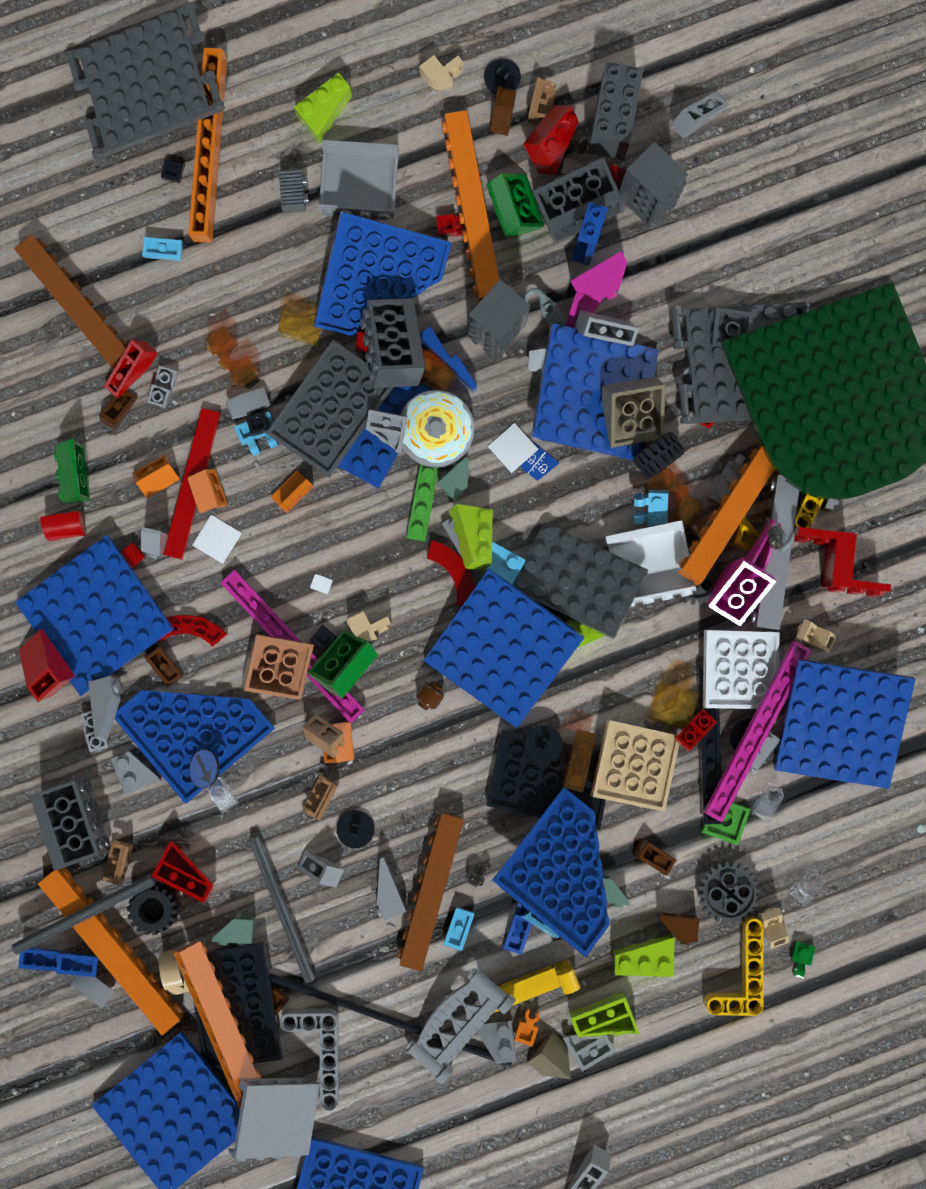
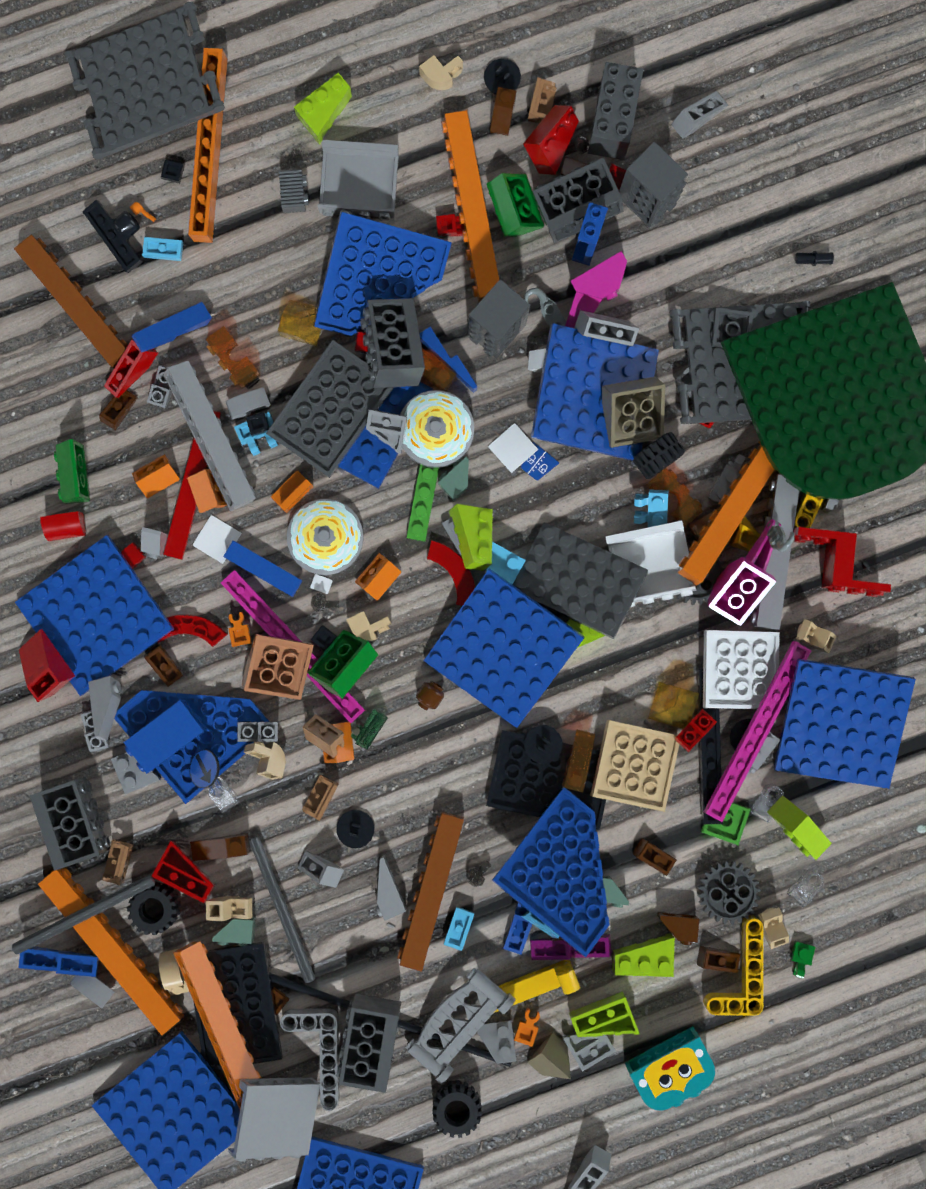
(115, 233): none -> black plate
(136, 208): none -> orange hand
(164, 736): none -> blue panel
(171, 327): none -> blue slope
(209, 435): none -> light grey brick
(220, 847): none -> reddish brown slope
(228, 907): none -> tan brick
(239, 633): none -> orange plate
(257, 731): none -> light grey slope
(262, 568): none -> blue slope
(271, 758): none -> tan brick
(319, 602): none -> clear smoke plate
(325, 537): none -> dish
(368, 1042): none -> dark grey brick
(370, 729): none -> clear green plate
(378, 576): none -> orange panel
(461, 1124): none -> black tyre
(560, 950): none -> magenta slope
(672, 1071): none -> teal brick
(718, 959): none -> reddish brown slope
(799, 828): none -> lime wedge
(814, 258): none -> black axle

